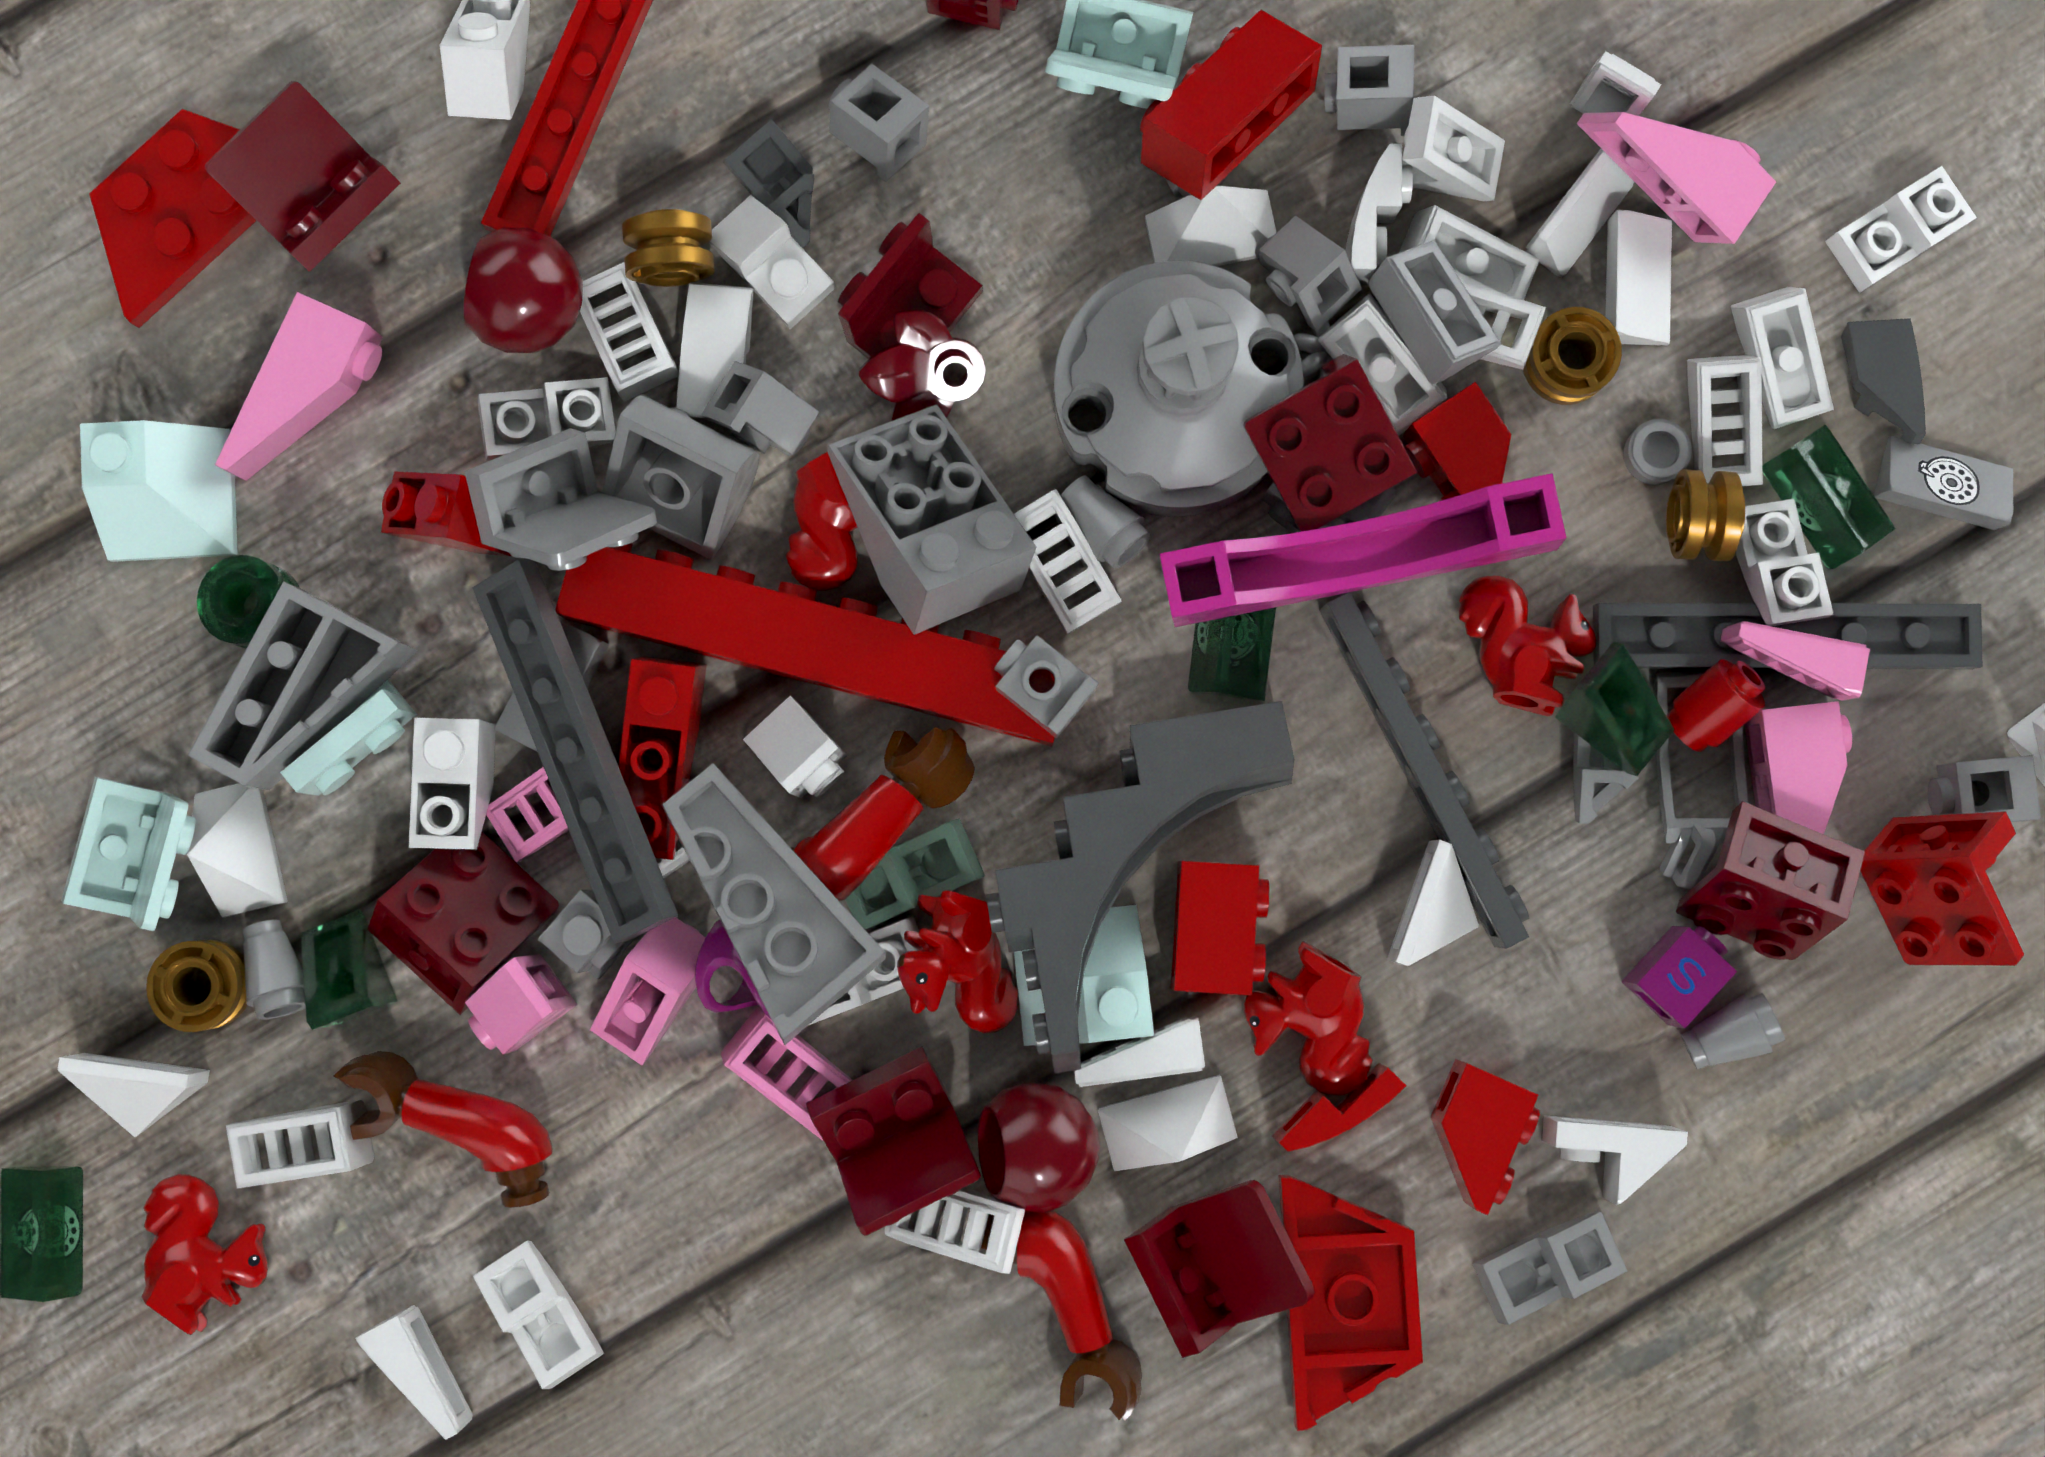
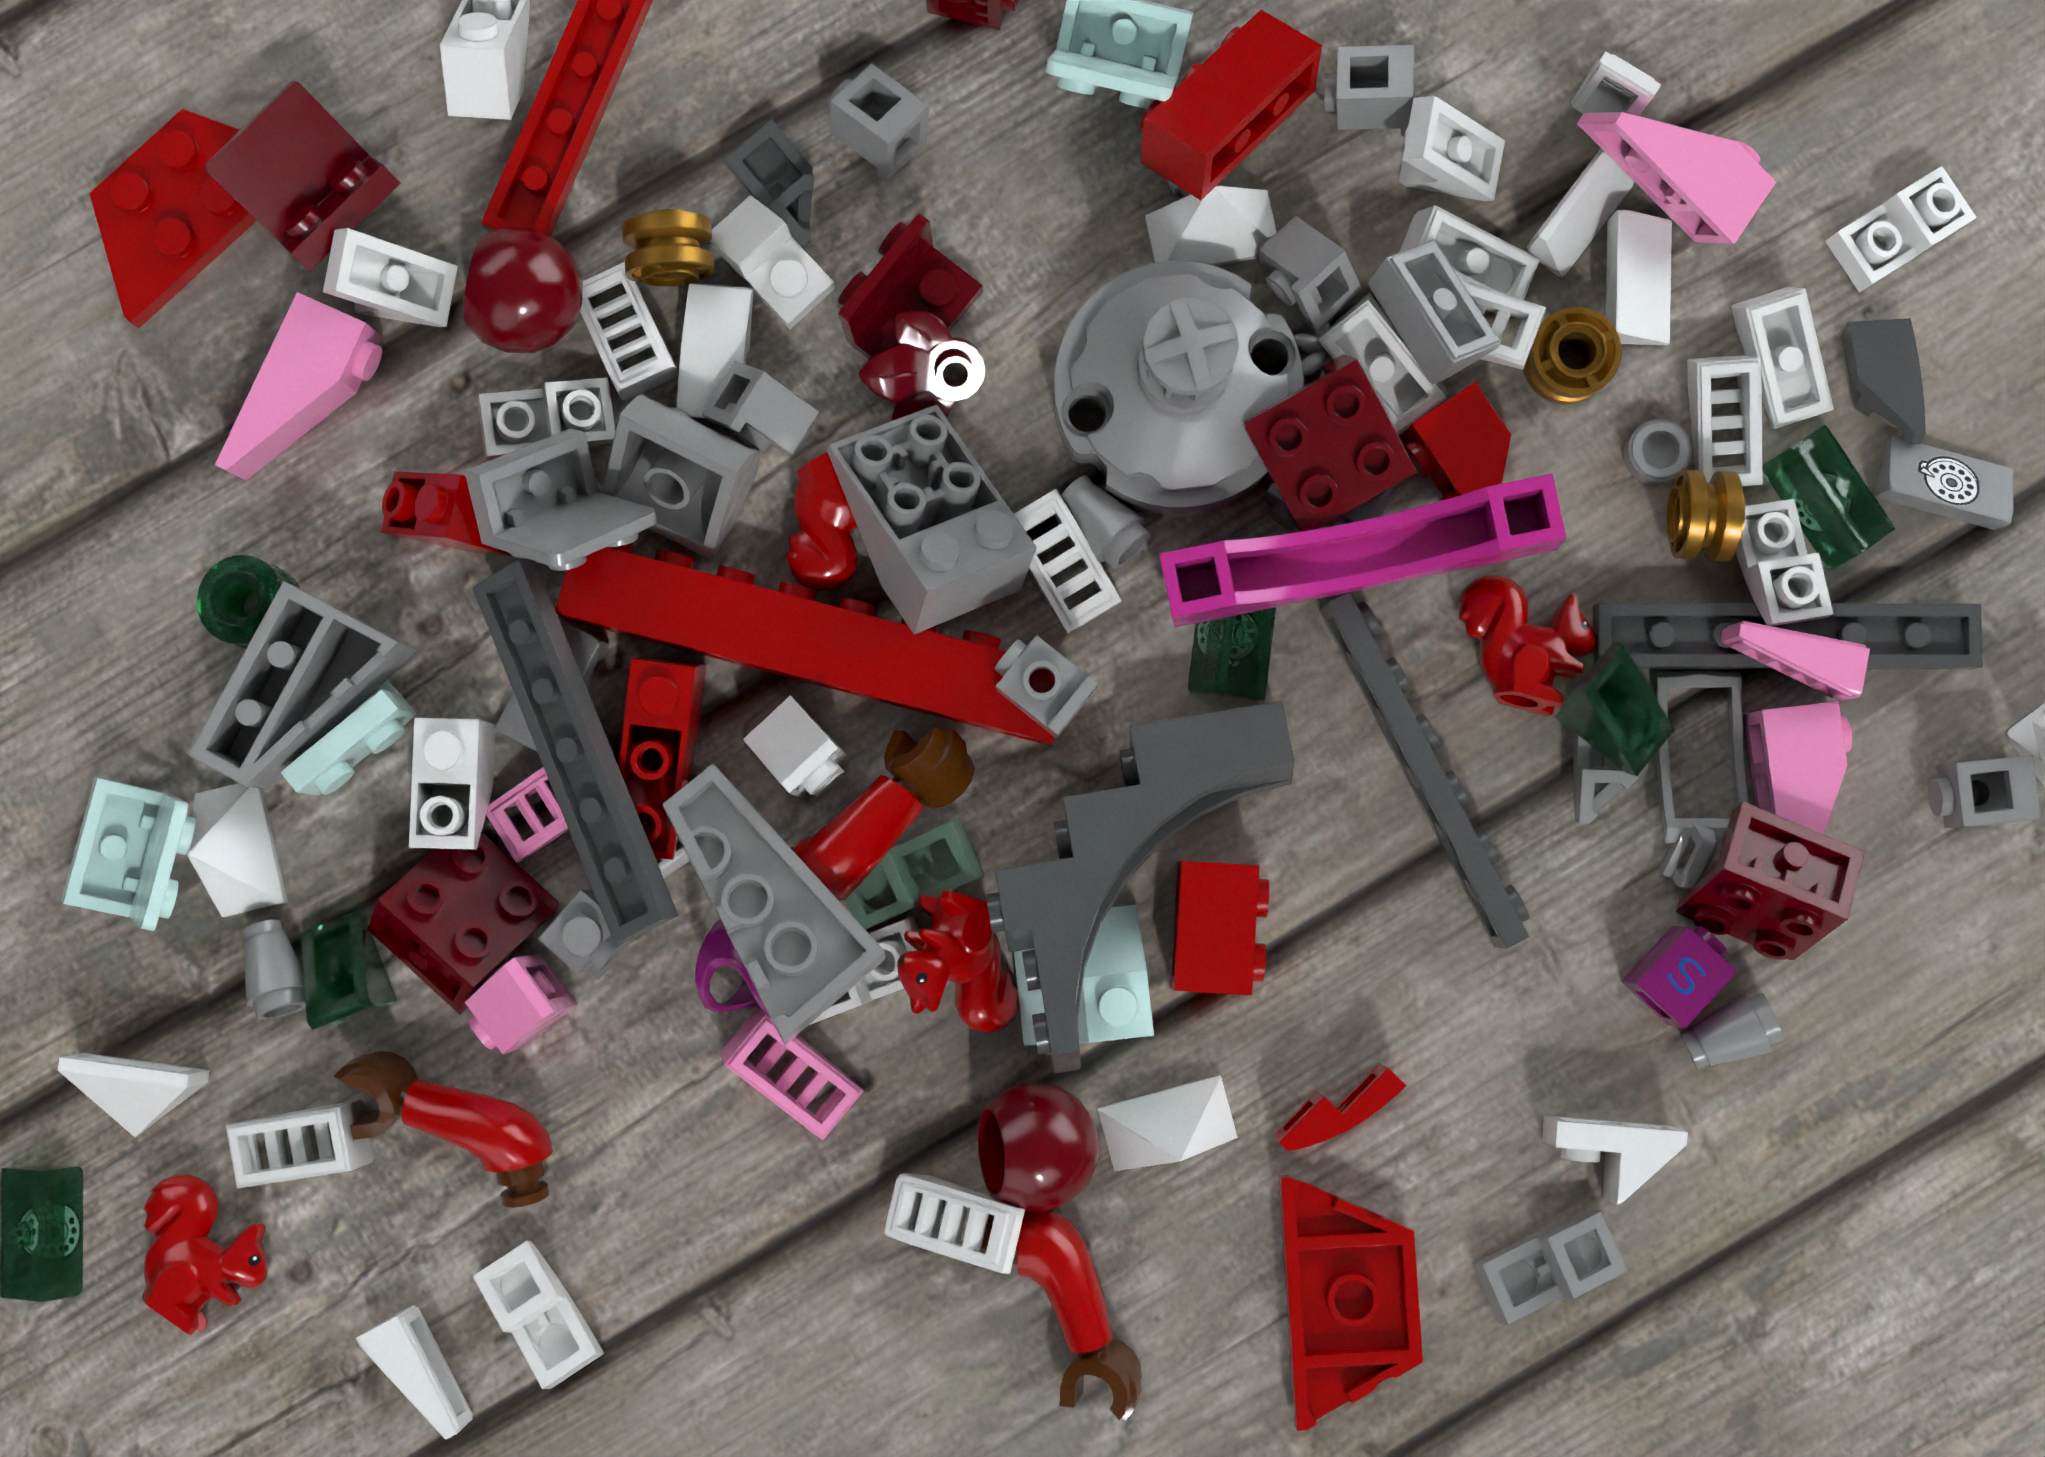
(158, 490): light aqua slope -> none
(170, 985): pearl gold wheel -> none
(389, 279): none -> white slope
(650, 989): bright pink slope -> none
(894, 1140): dark red bracket -> none
(1169, 1052): white slope -> none
(1219, 1264): dark red bracket -> none
(1325, 1008): red animal -> none
(1379, 203): white slope -> none
(1436, 908): white slope -> none
(1479, 1130): red slope -> none
(1717, 704): red brick -> none
(1937, 891): red bracket -> none

